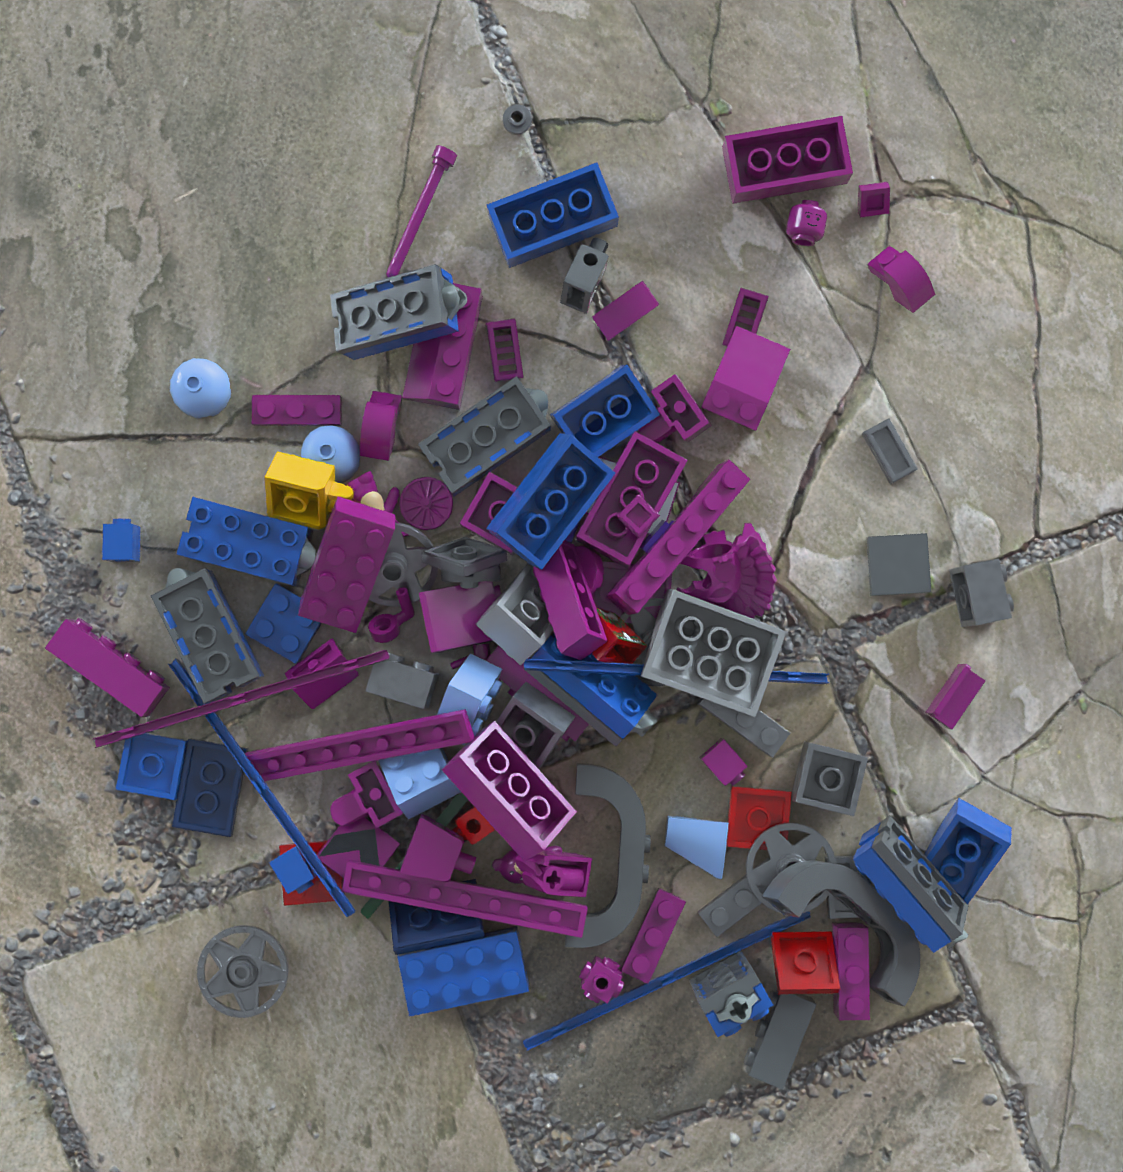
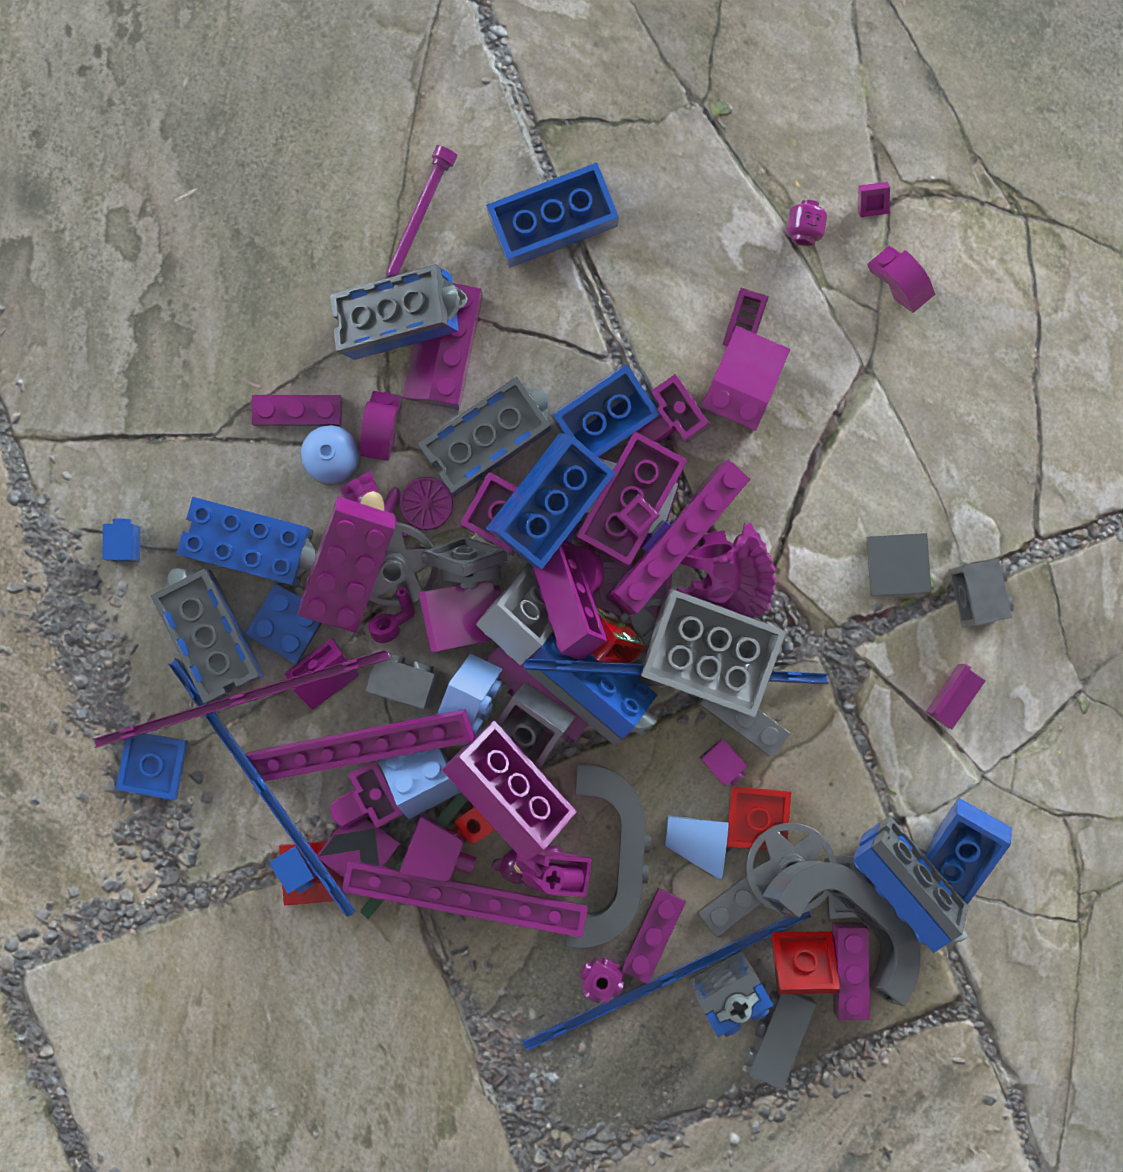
(108, 667): magenta brick -> none
(200, 388): light blue cylinder -> none
(208, 789): dark blue tile -> none
(242, 971): flat silver wheel -> none
(302, 490): yellow hinge -> none
(425, 928): dark blue tile -> none
(464, 972): blue brick -> none
(481, 651): magenta hand -> none
(498, 325): magenta slope -> none
(517, 127): flat silver plate -> none
(585, 275): dark grey torso -> none
(625, 310): magenta slope -> none
(787, 159): magenta brick -> none
(829, 778): flat silver brick -> none
(889, 451): flat silver tile -> none

